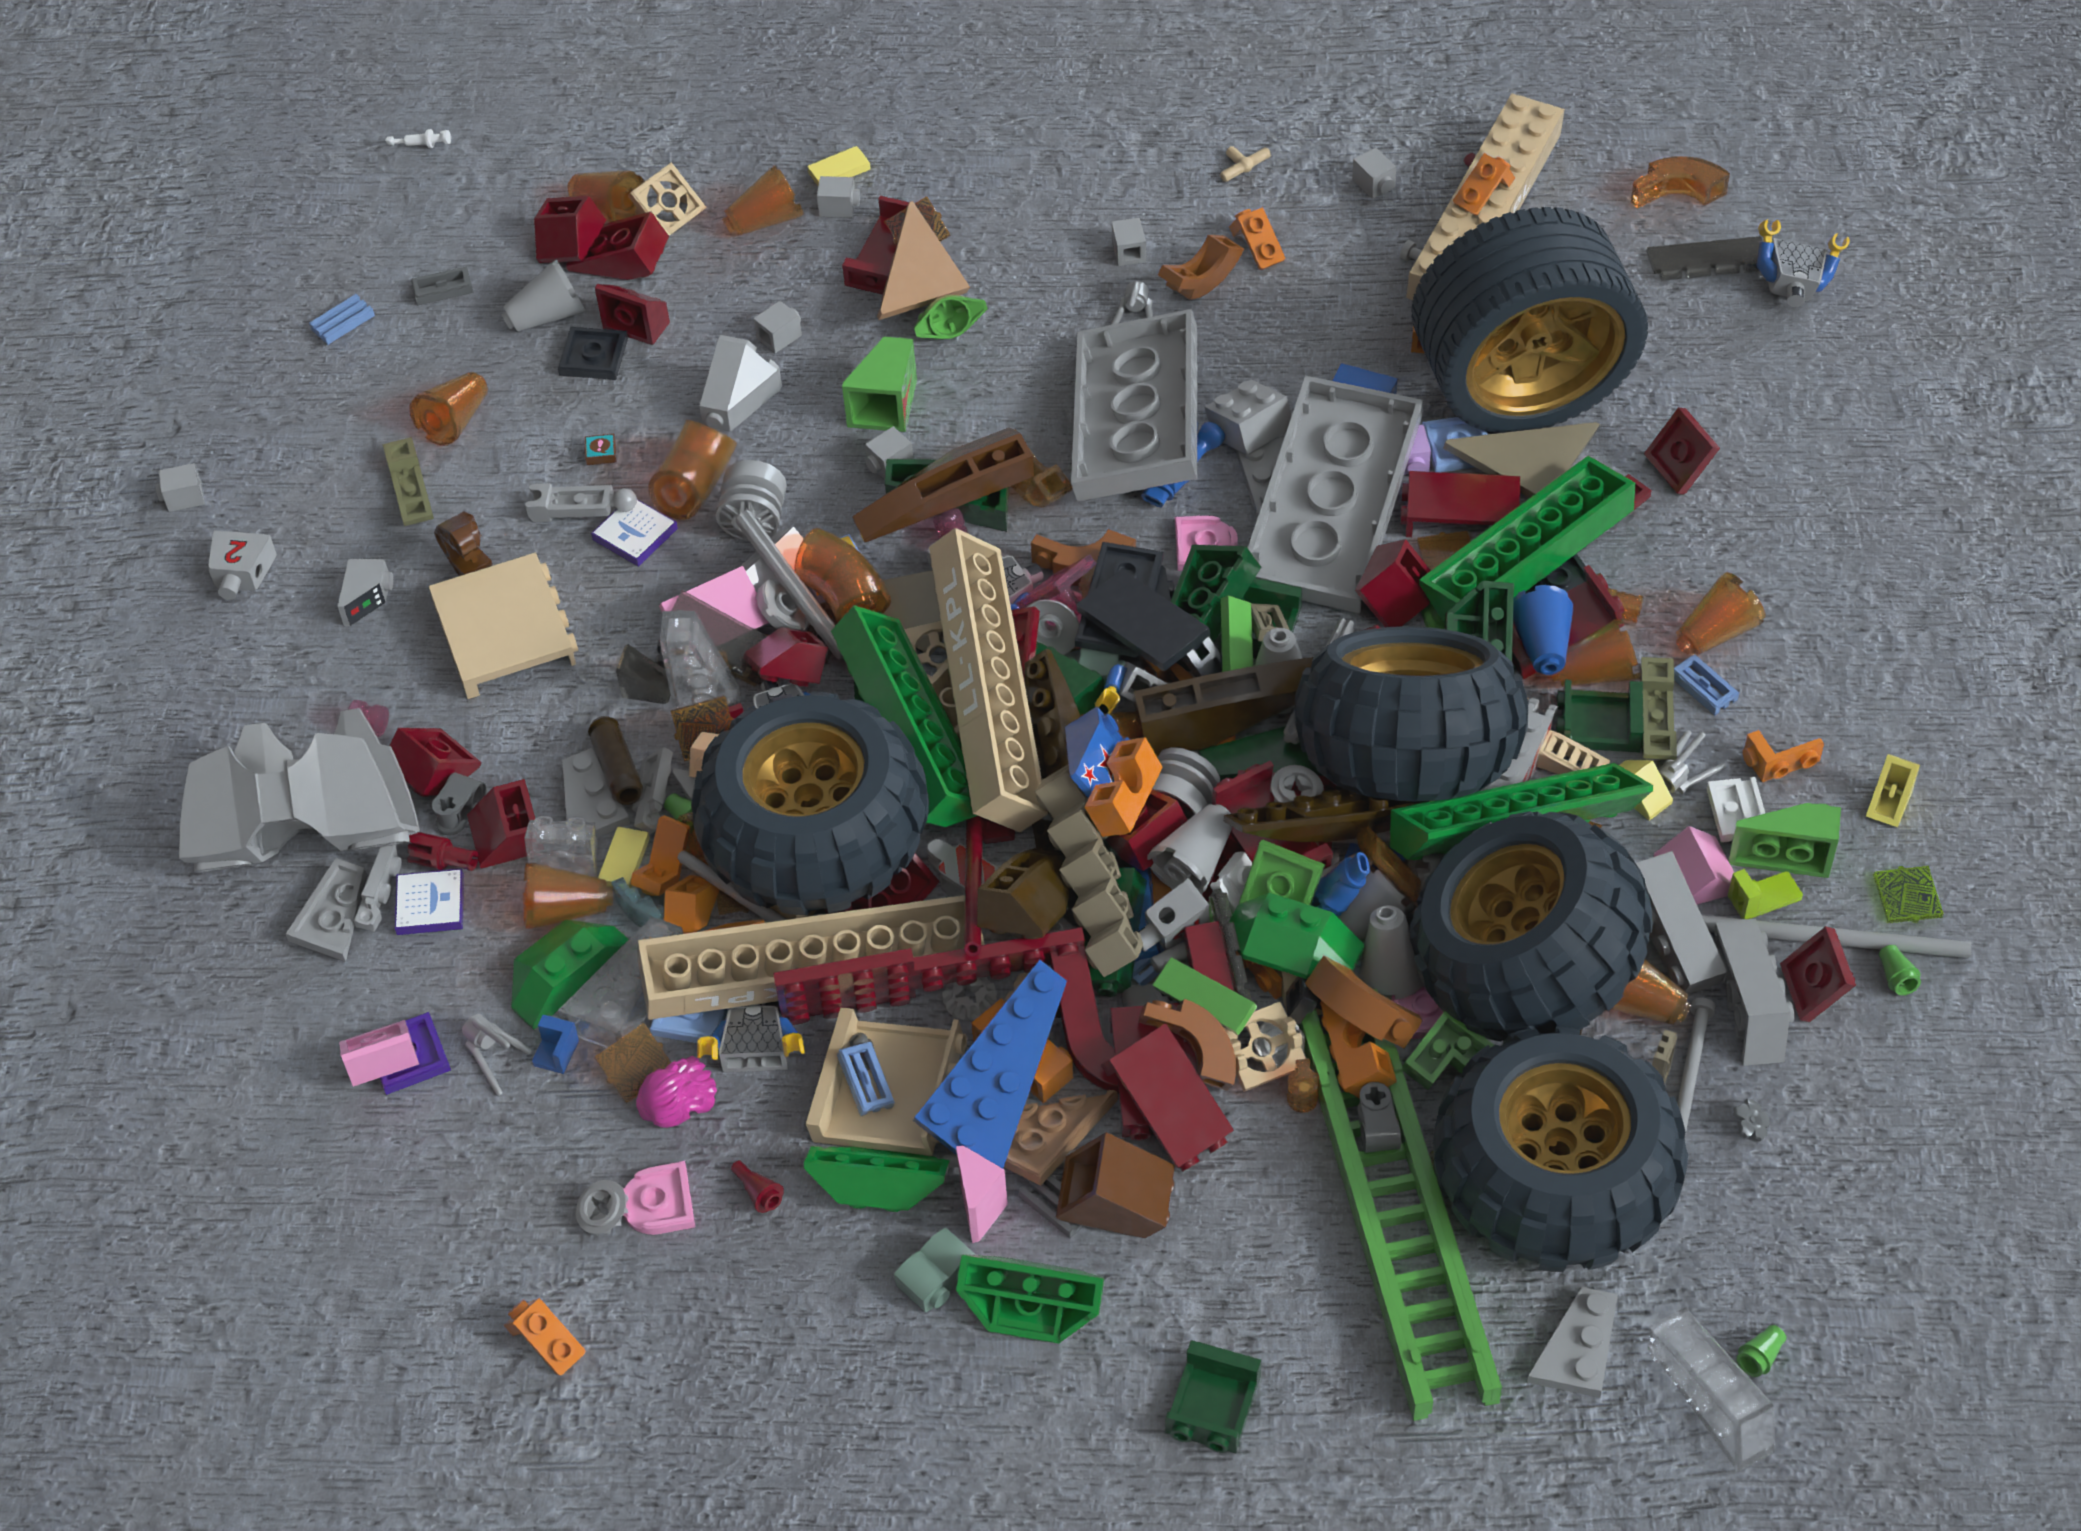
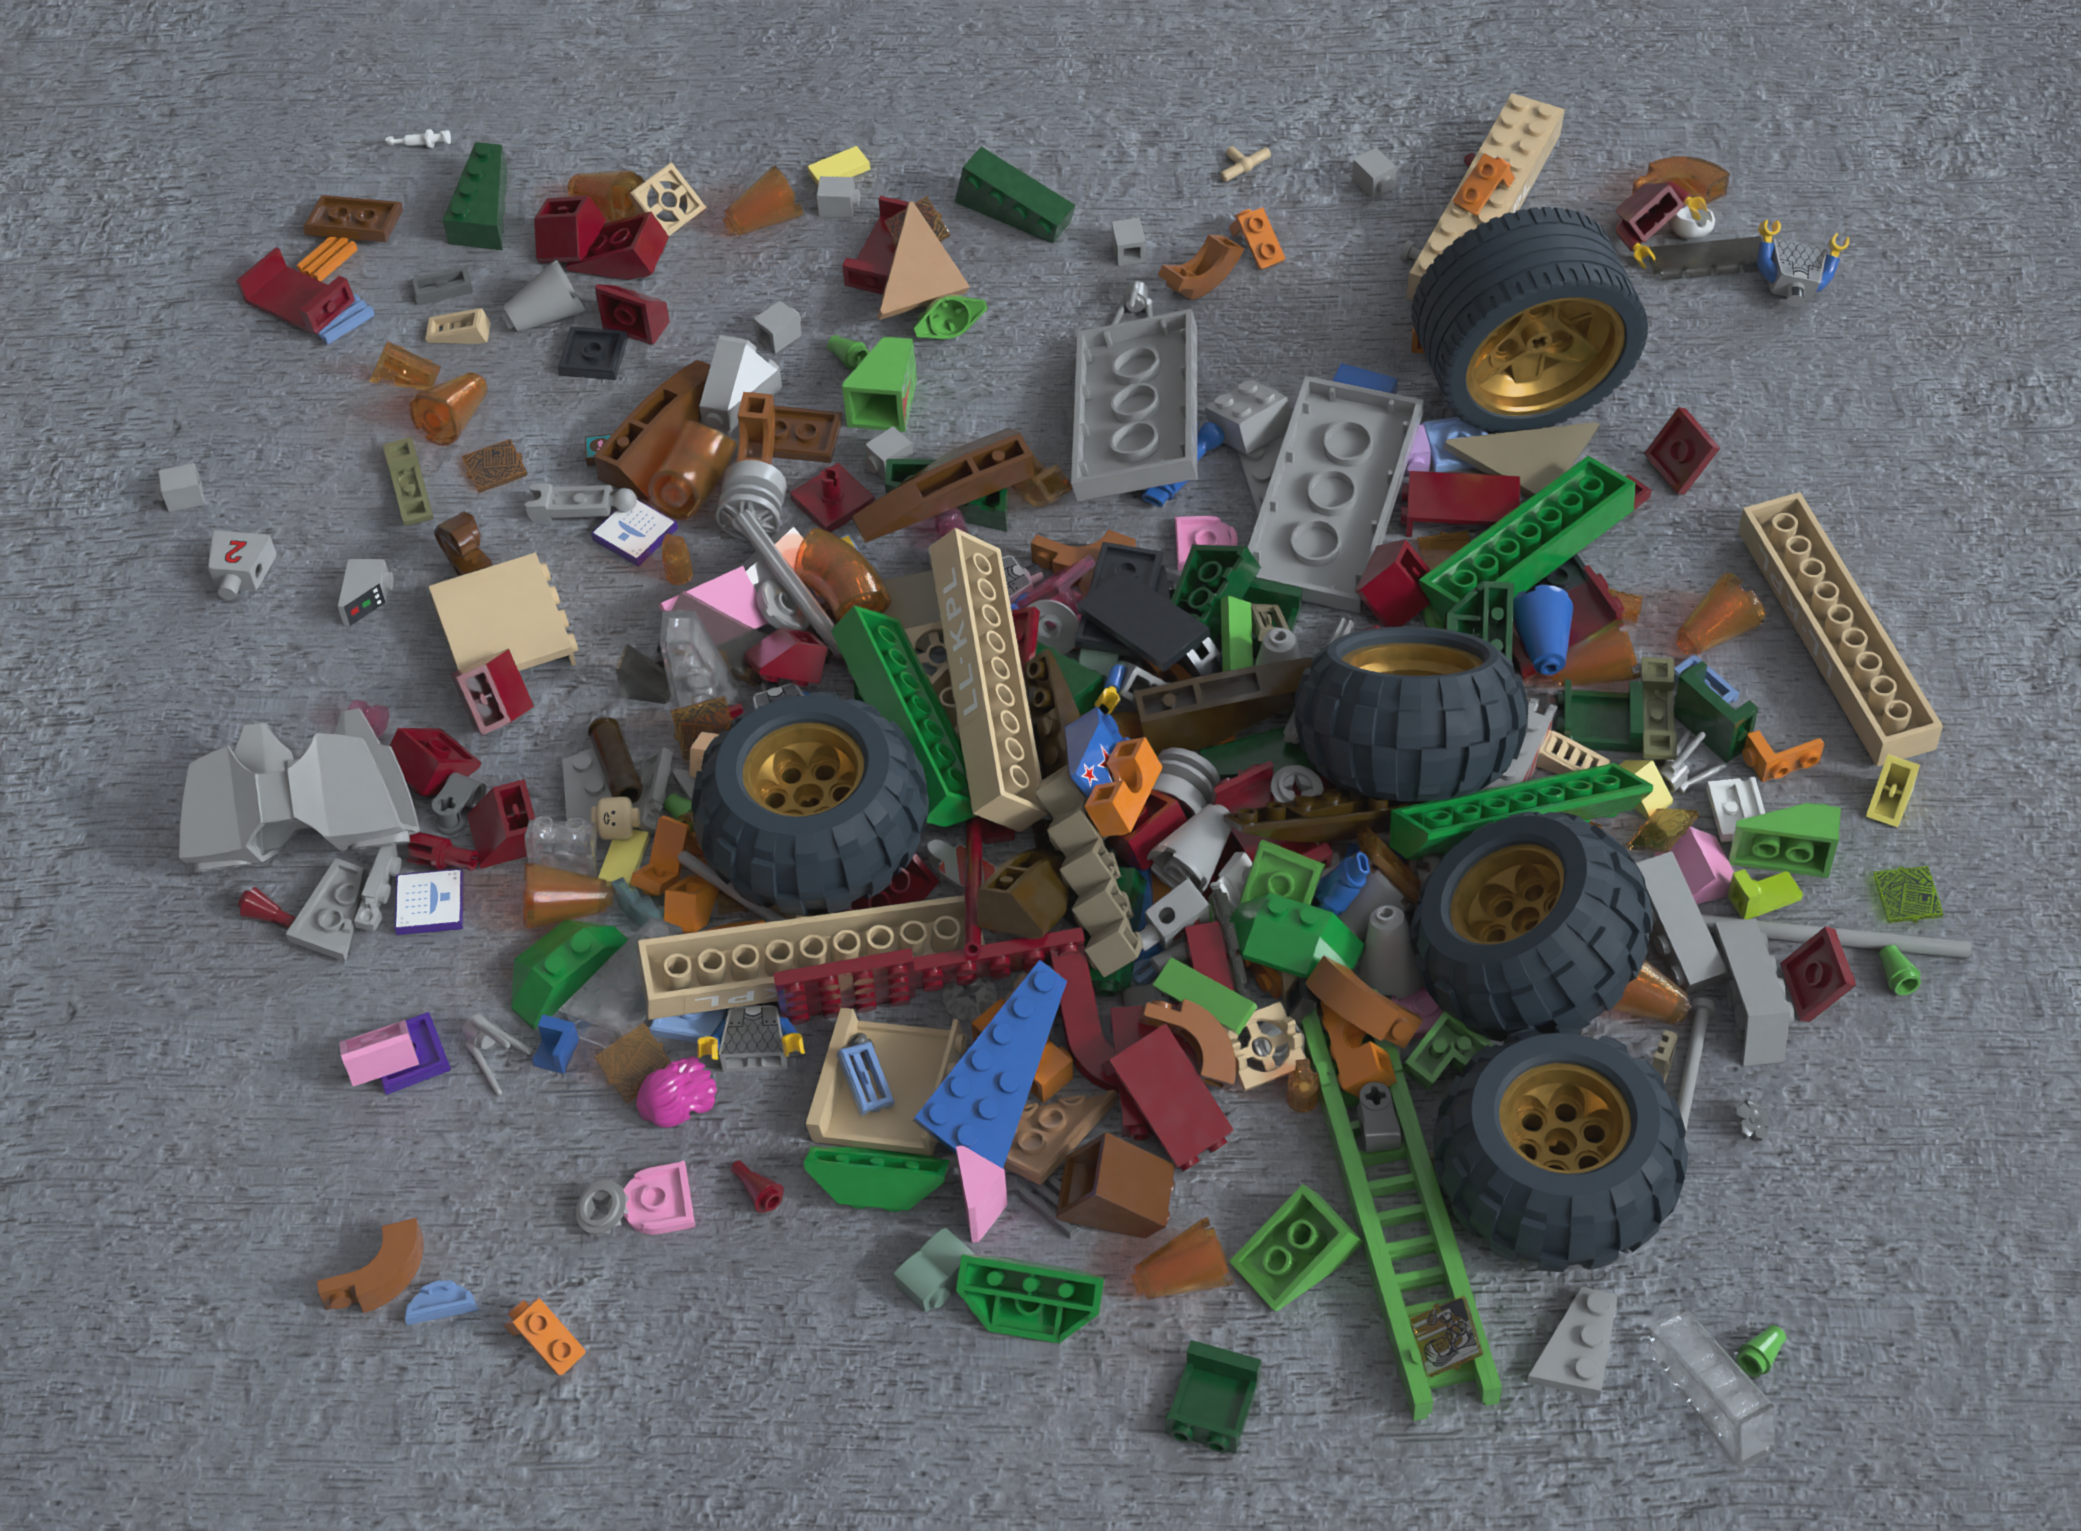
(258, 906): none -> dark red cone
(294, 295): none -> dark red panel
(323, 255): none -> orange tile
(353, 218): none -> reddish brown tile
(384, 1276): none -> dark orange arch
(405, 368): none -> clear orange wing
(439, 1301): none -> medium blue tile
(468, 325): none -> tan slope
(479, 200): none -> dark green wedge
(492, 692): none -> dark red slope
(494, 465): none -> clear orange piece
(615, 818): none -> tan head
(651, 430): none -> reddish brown wedge
(676, 560): none -> clear orange hinge
(756, 427): none -> dark orange arch
(806, 433): none -> reddish brown tile
(831, 498): none -> dark red tile
(848, 351): none -> bright green cone
(1012, 197): none -> dark green wedge
(1184, 1264): none -> clear orange cone
(1295, 1248): none -> bright green slope
(1446, 1336): none -> piece
(1648, 211): none -> torso
(1662, 830): none -> clear orange piece
(1688, 228): none -> white hair
(1706, 712): none -> dark green panel
(1839, 629): none -> tan brick

